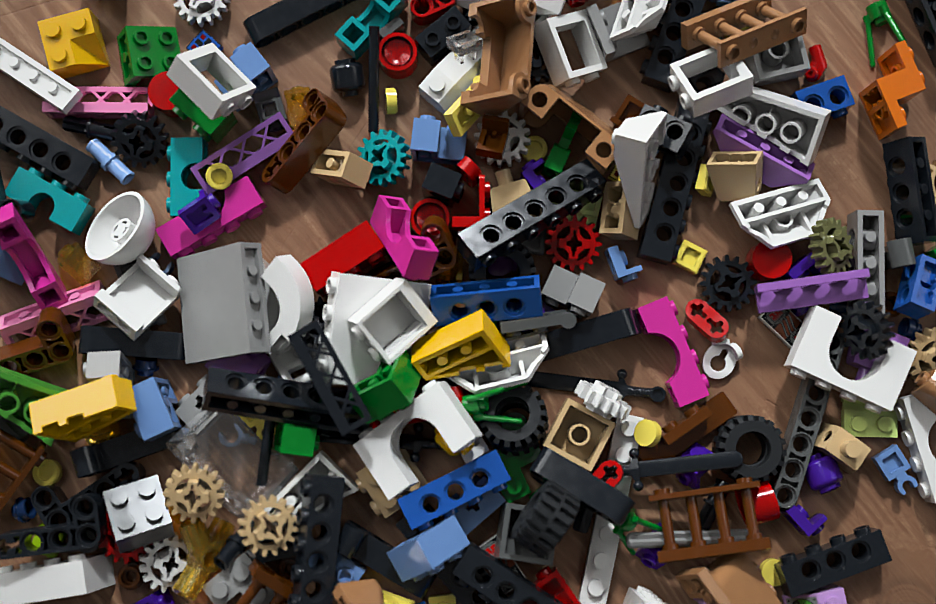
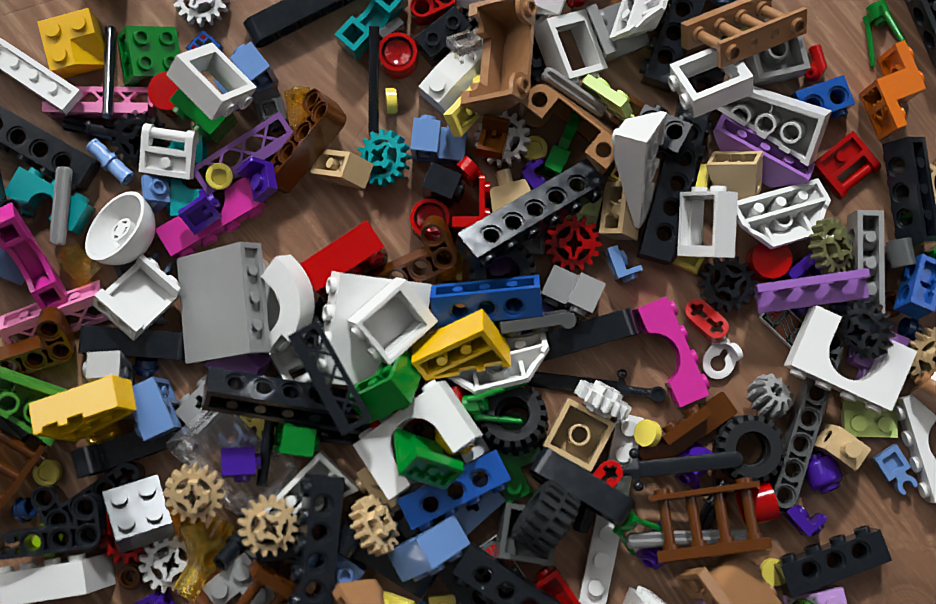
(60, 206): none -> light grey axle
(108, 75): none -> black bar
(155, 191): none -> medium blue bracket
(167, 160): none -> white plate
(240, 463): none -> dark purple brick
(261, 177): none -> dark purple bracket
(347, 77): black head -> none
(374, 525): none -> tan gear
(411, 254): dark pink arch -> none
(424, 460): none -> green bracket
(573, 92): none -> light grey axle
(616, 102): none -> yellowish green plate
(691, 222): none -> white window
(770, 396): none -> light grey gear
(840, 158): none -> red plate

